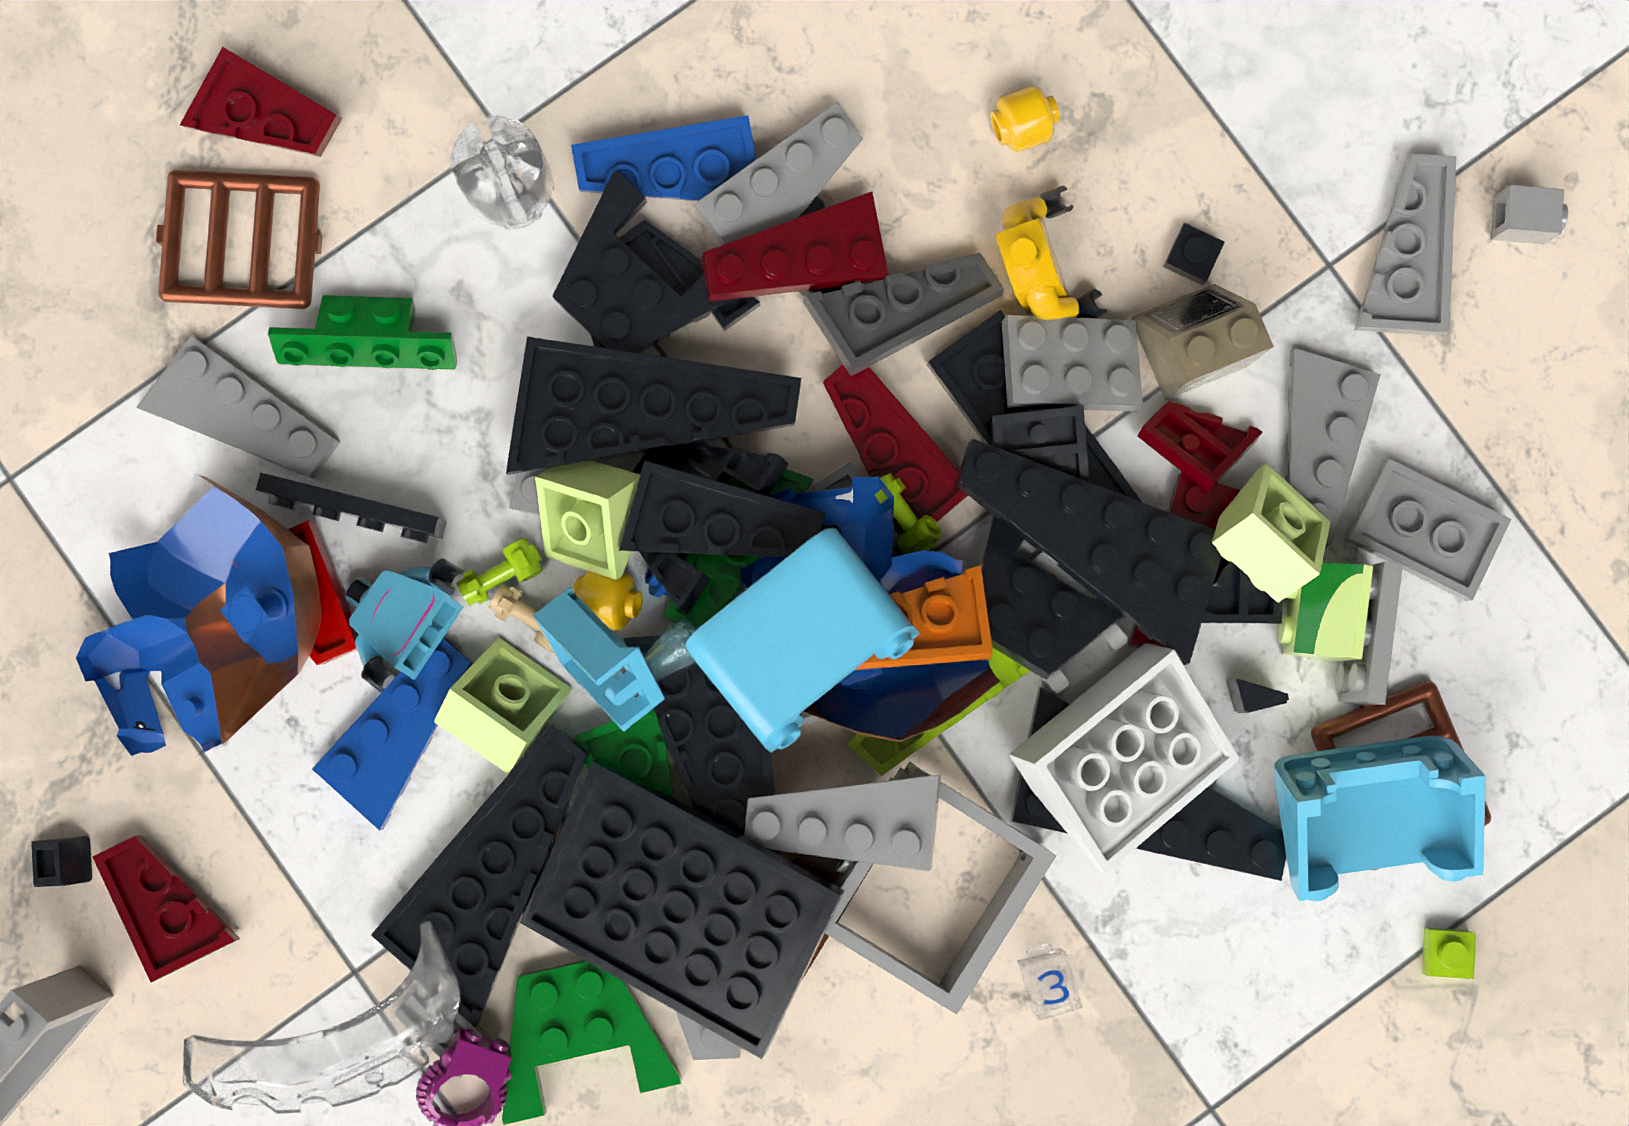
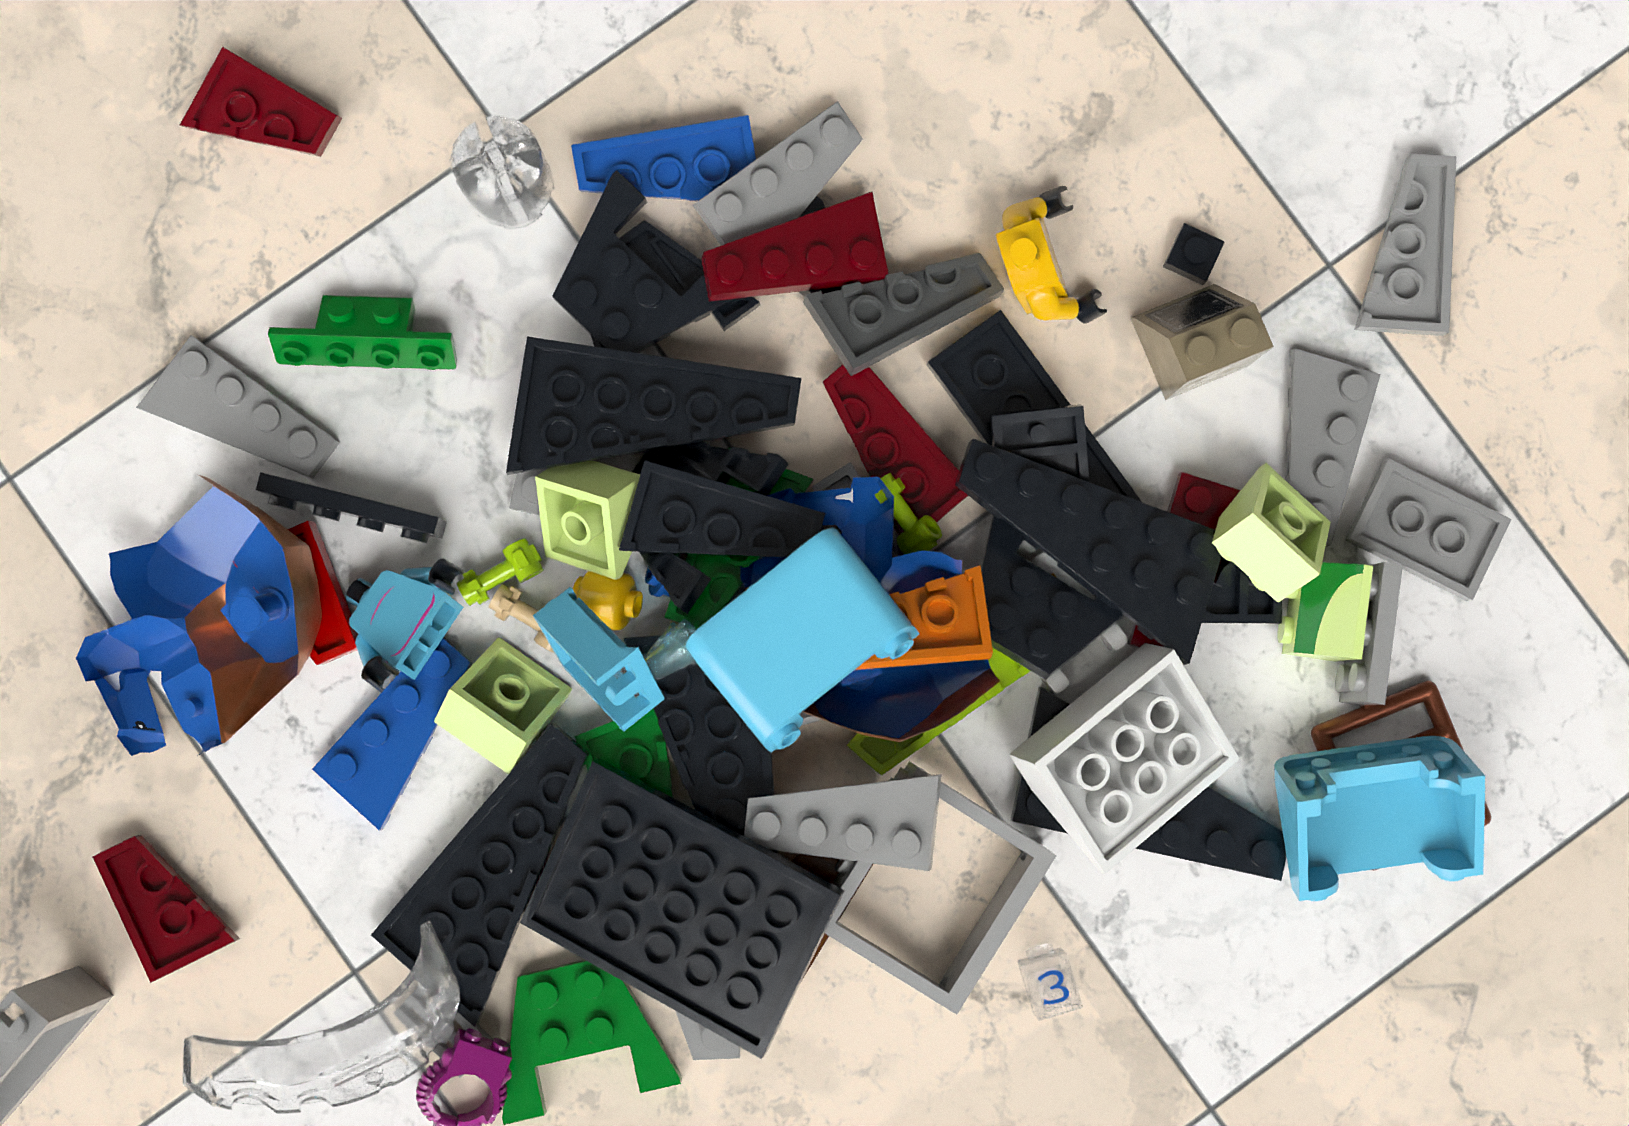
(61, 861): black slope -> none
(220, 184): copper bar -> none
(1024, 118): yellow head -> none
(1071, 363): light grey plate -> none
(1197, 442): dark red wing -> none
(1251, 697): black slope -> none
(1449, 953): lime plate -> none
(1528, 214): light grey brick -> none

